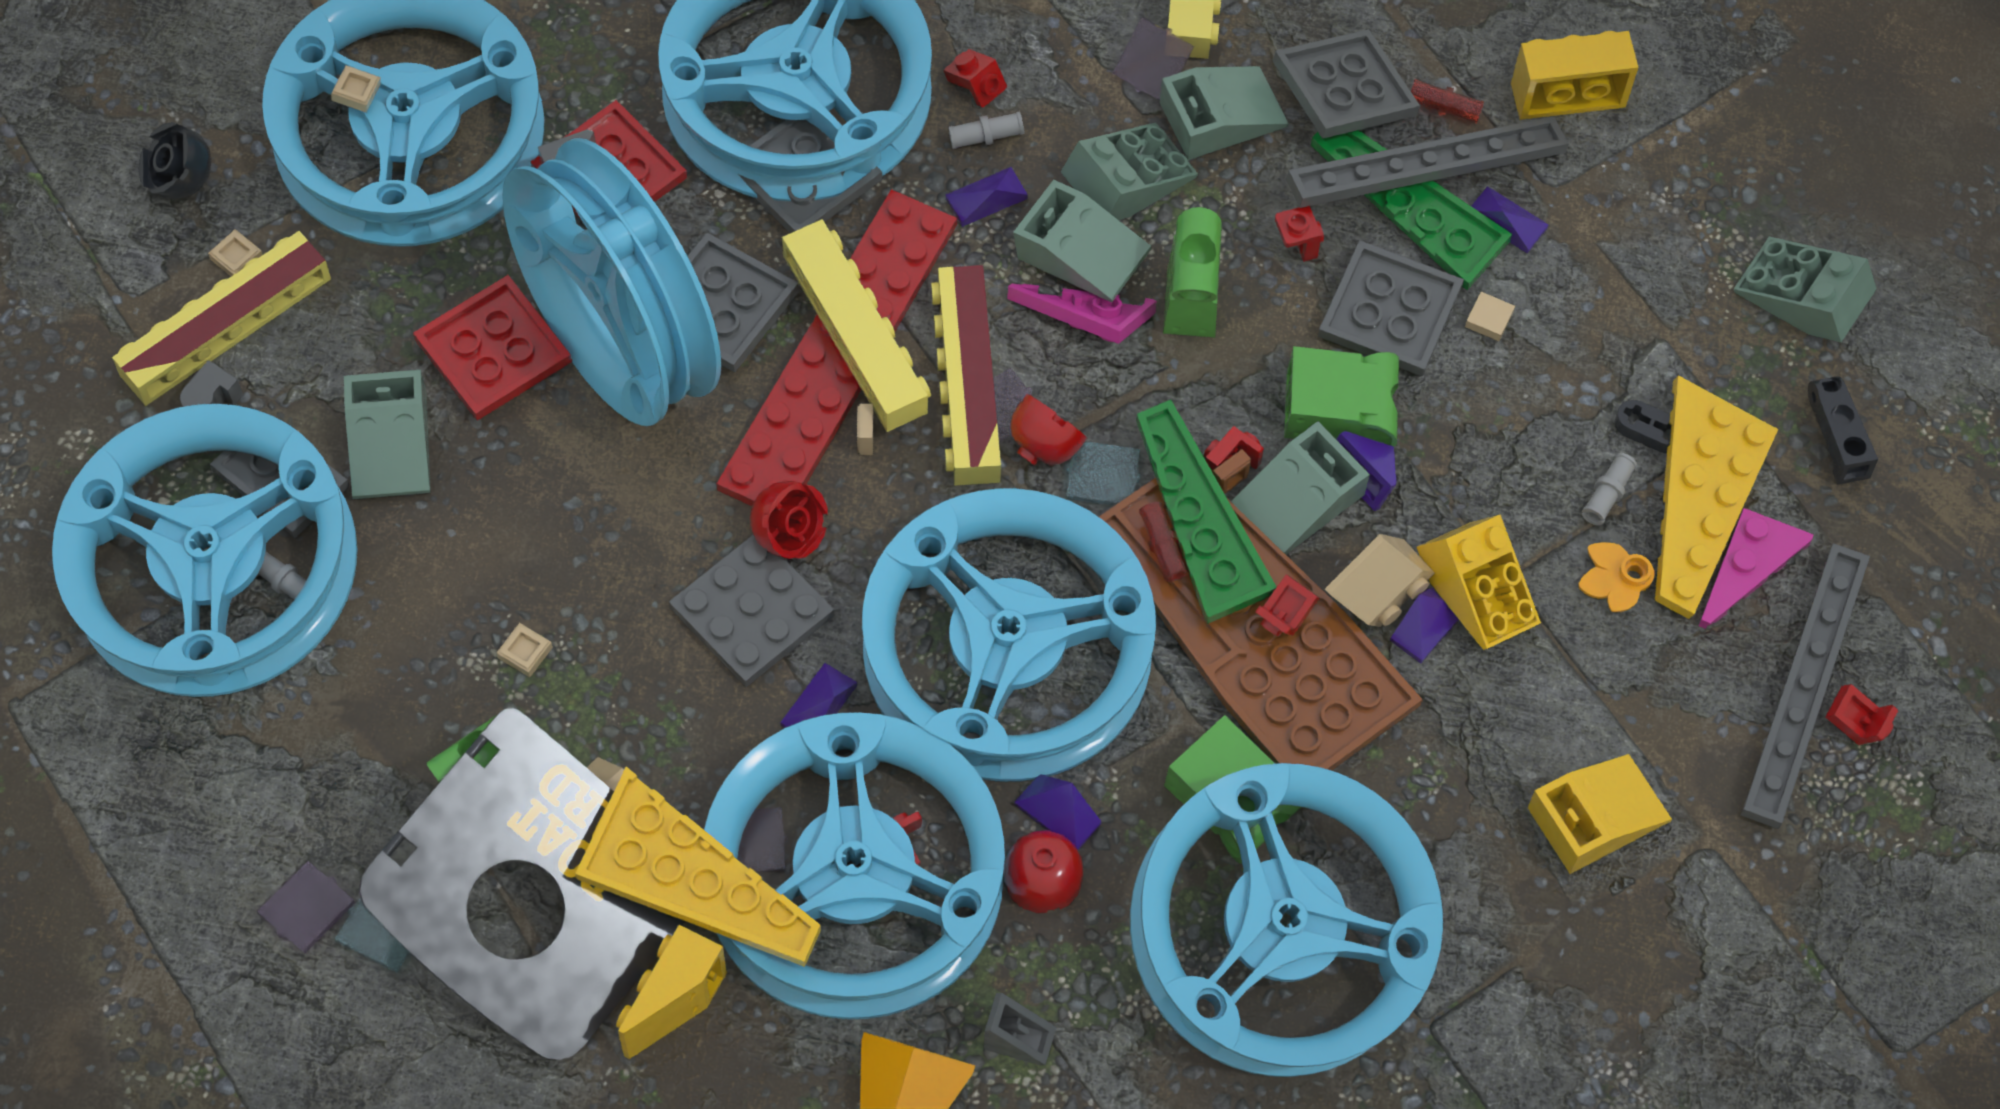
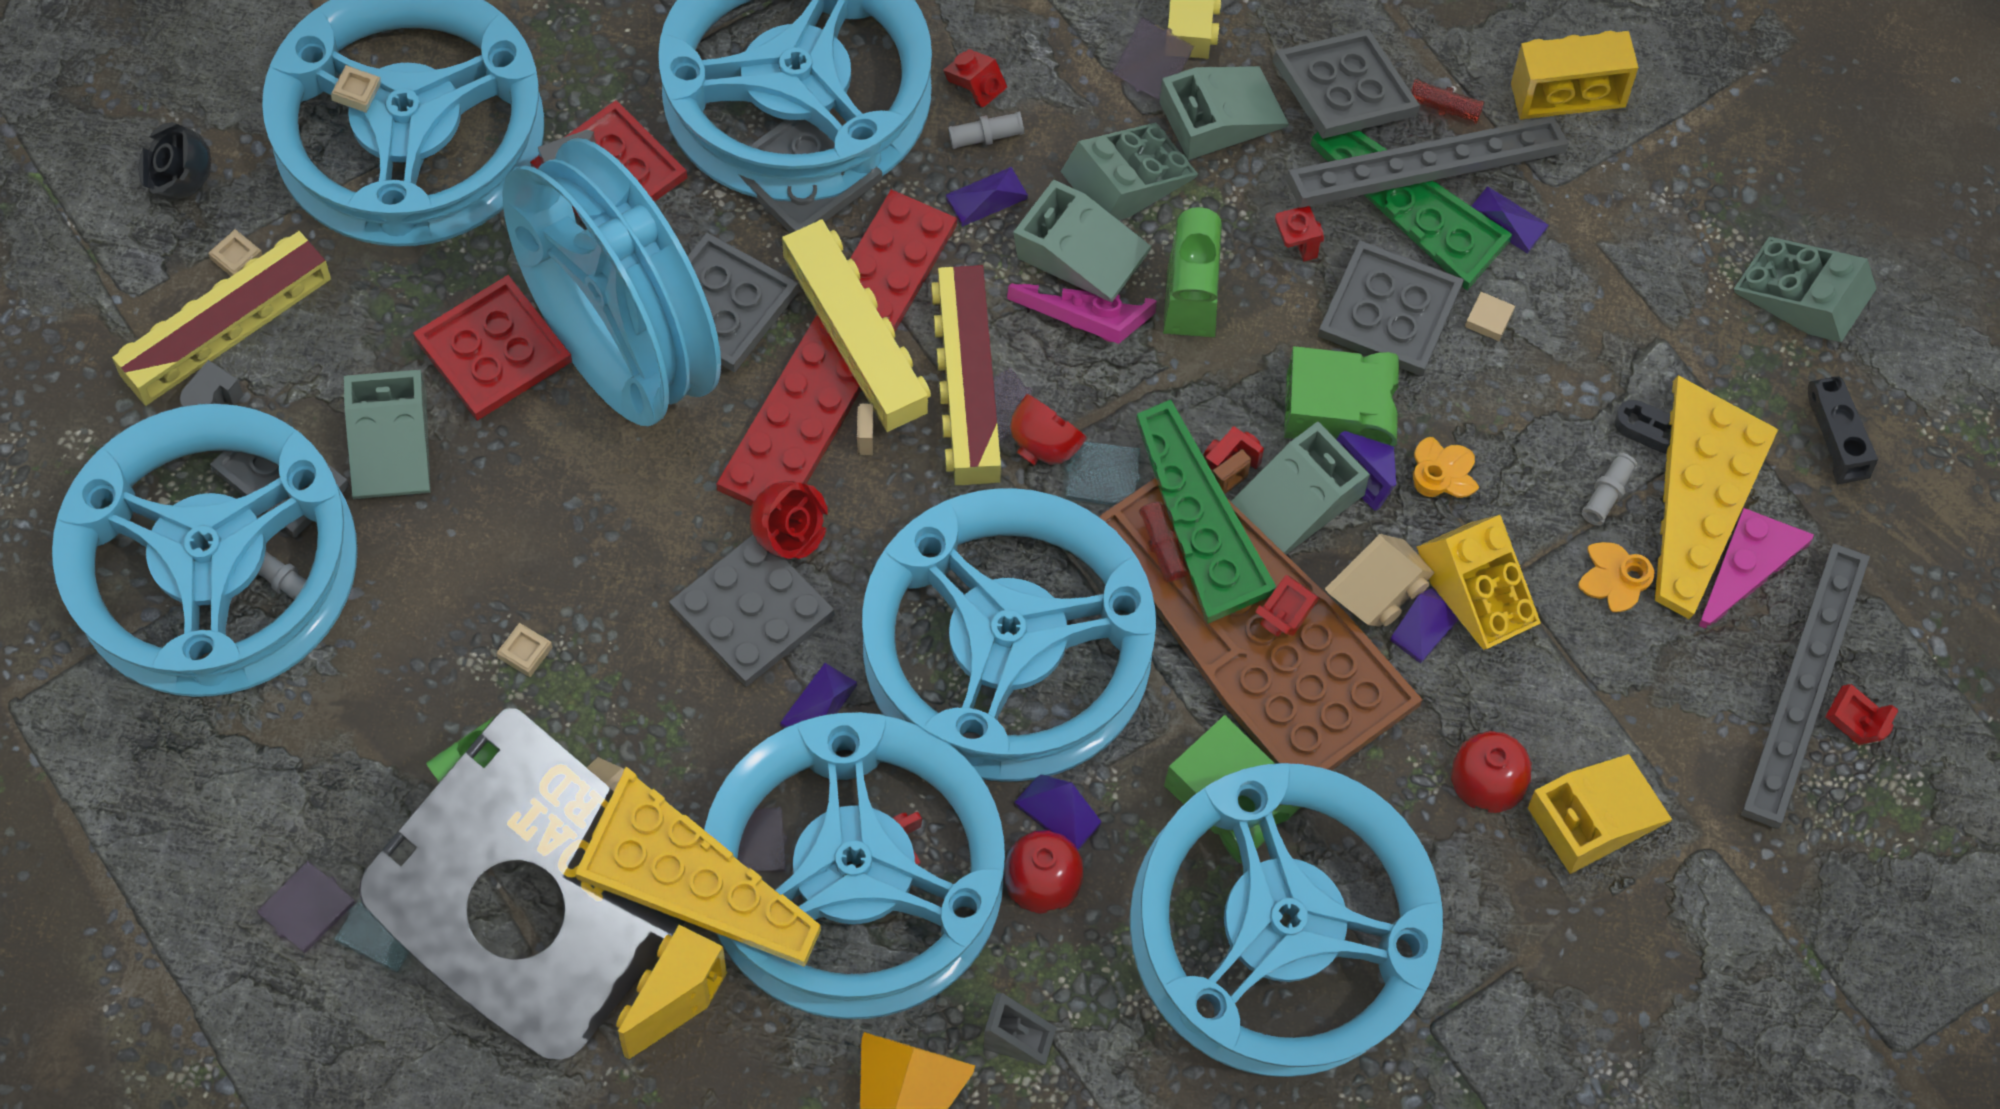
(1443, 469): none -> light orange plate
(1491, 771): none -> red cylinder

